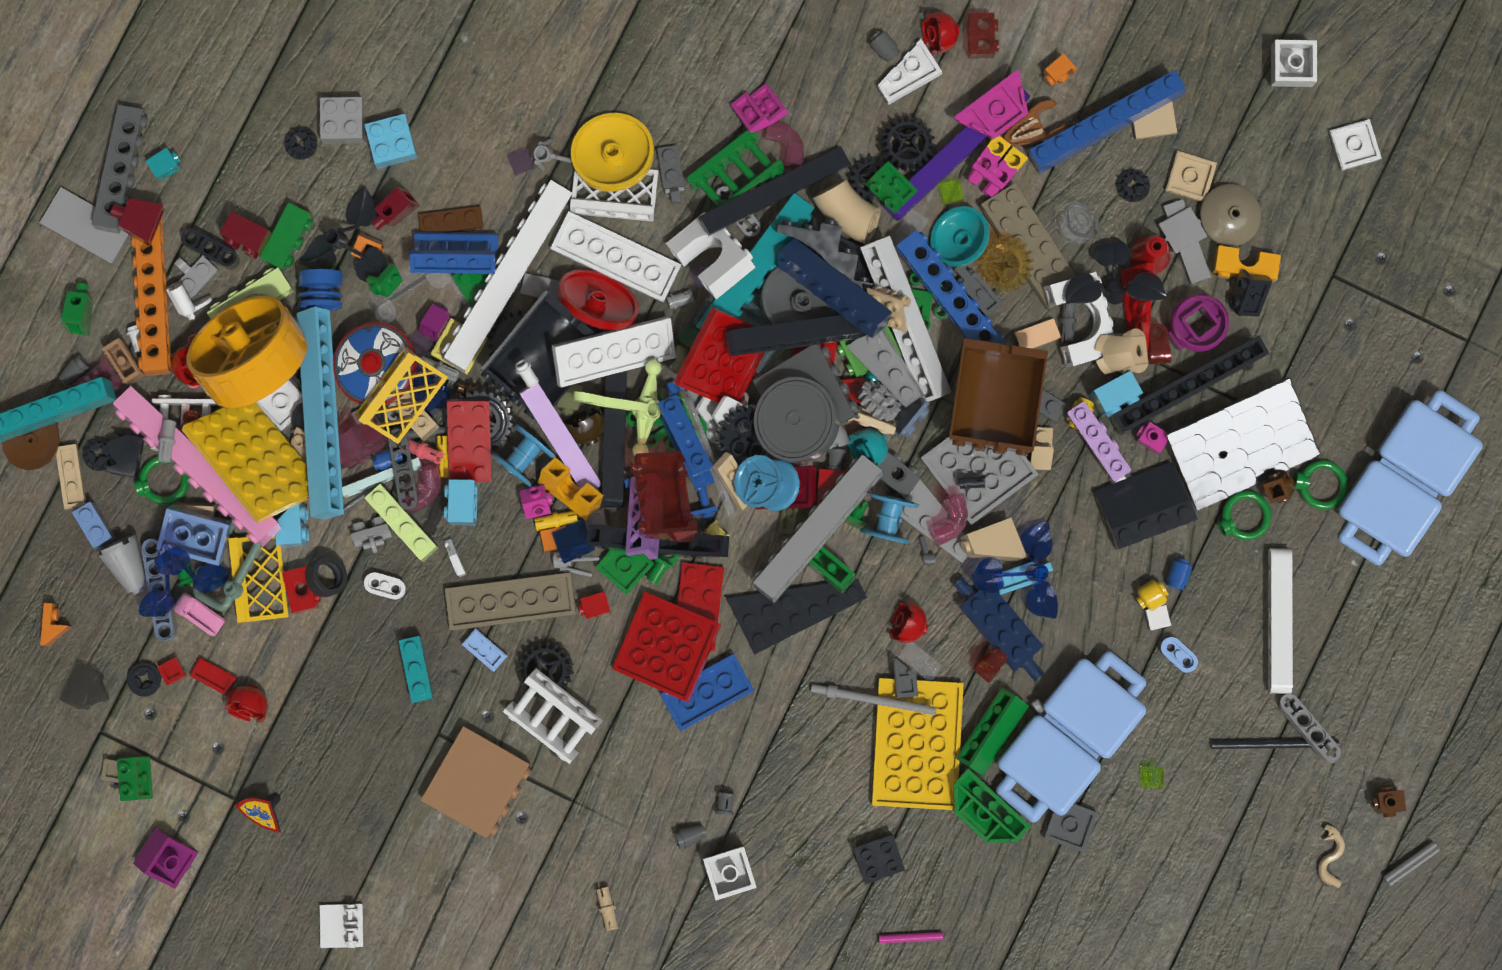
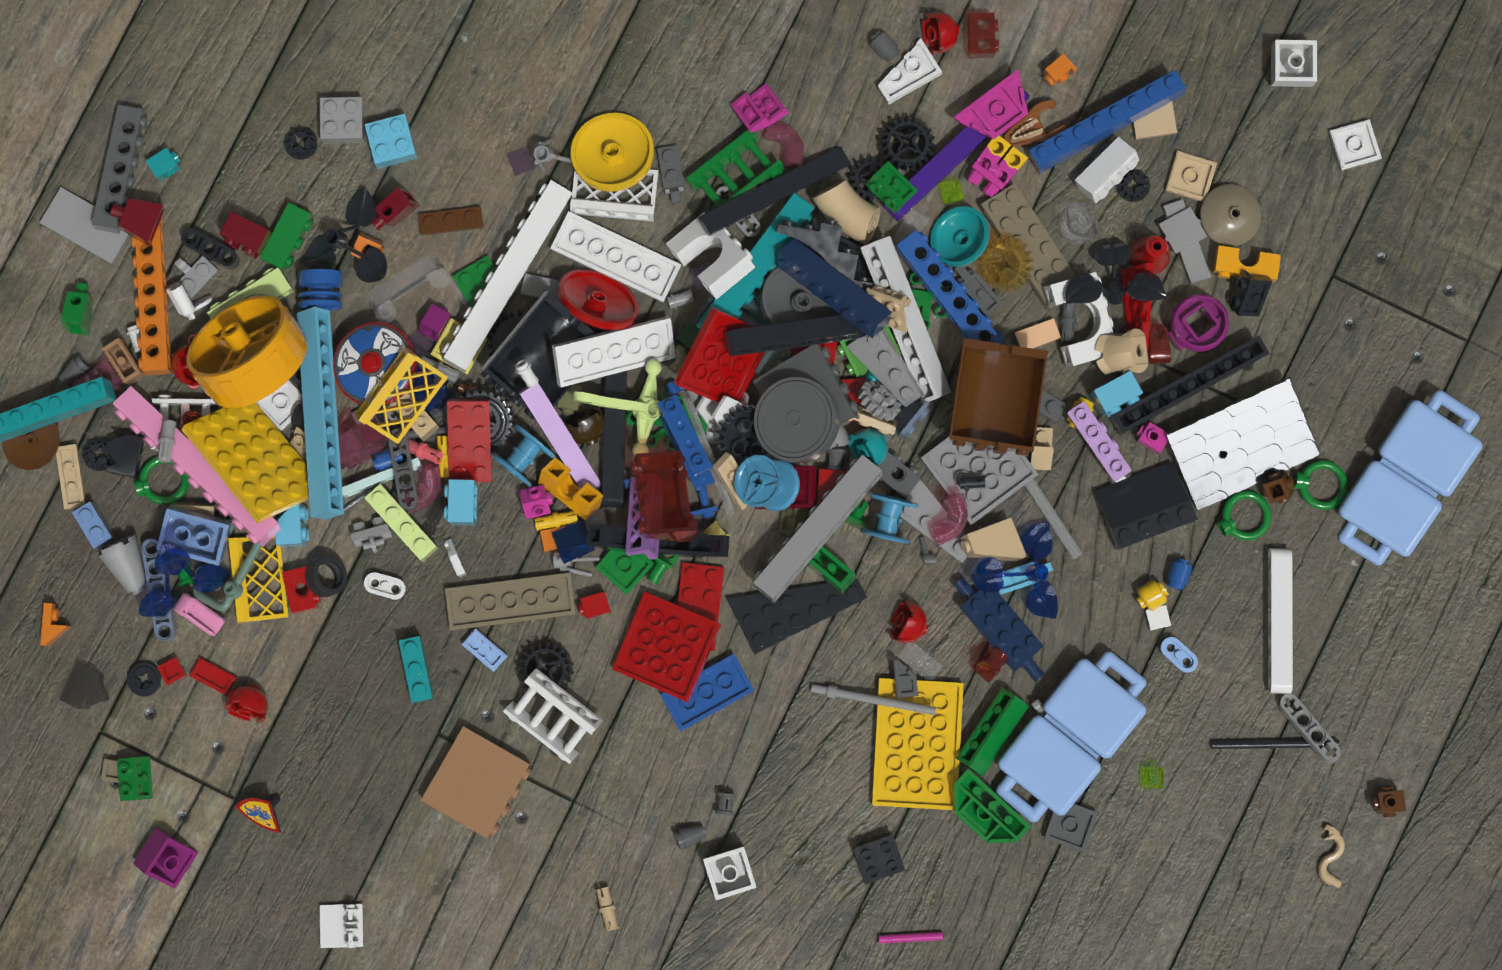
(386, 282): green bracket -> none
(454, 253): blue fence -> none
(1053, 519): none -> light grey axle
(1107, 170): none -> white brick
(1411, 863): light grey axle -> none

